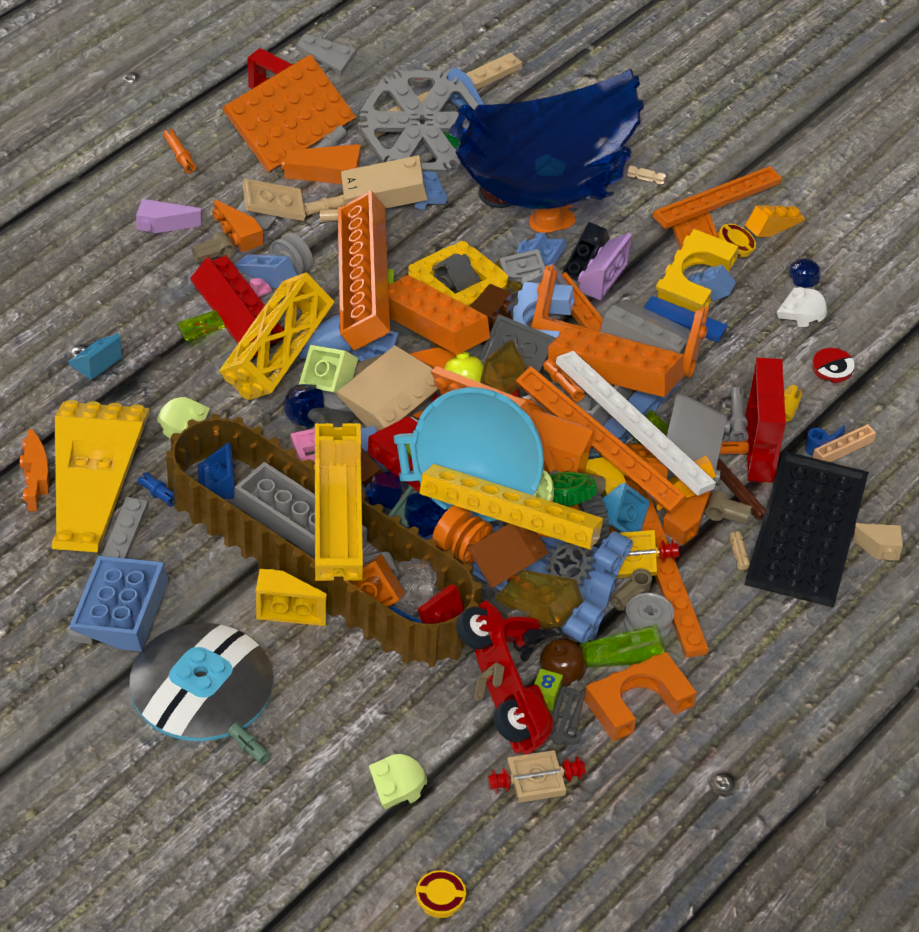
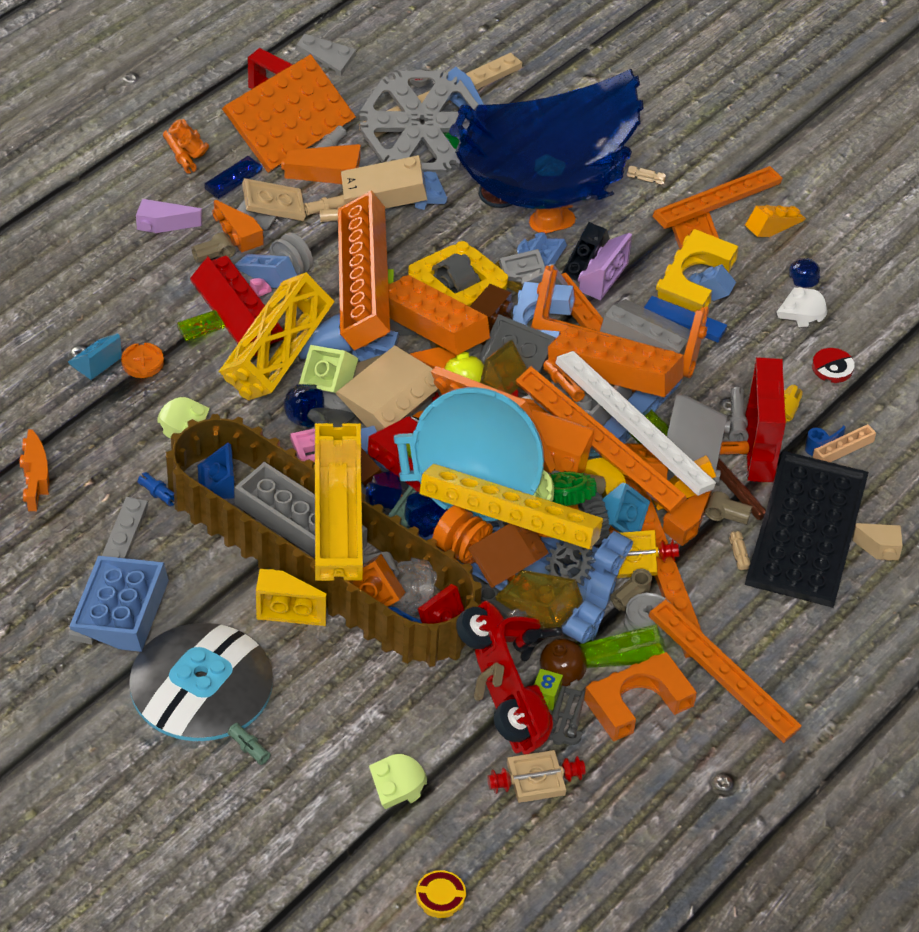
(91, 465): yellow wing -> none
(142, 360): none -> orange tile
(188, 138): none -> orange axle
(233, 177): none -> clear blue plate
(725, 671): none -> orange plate
(738, 236): yellow tile -> none

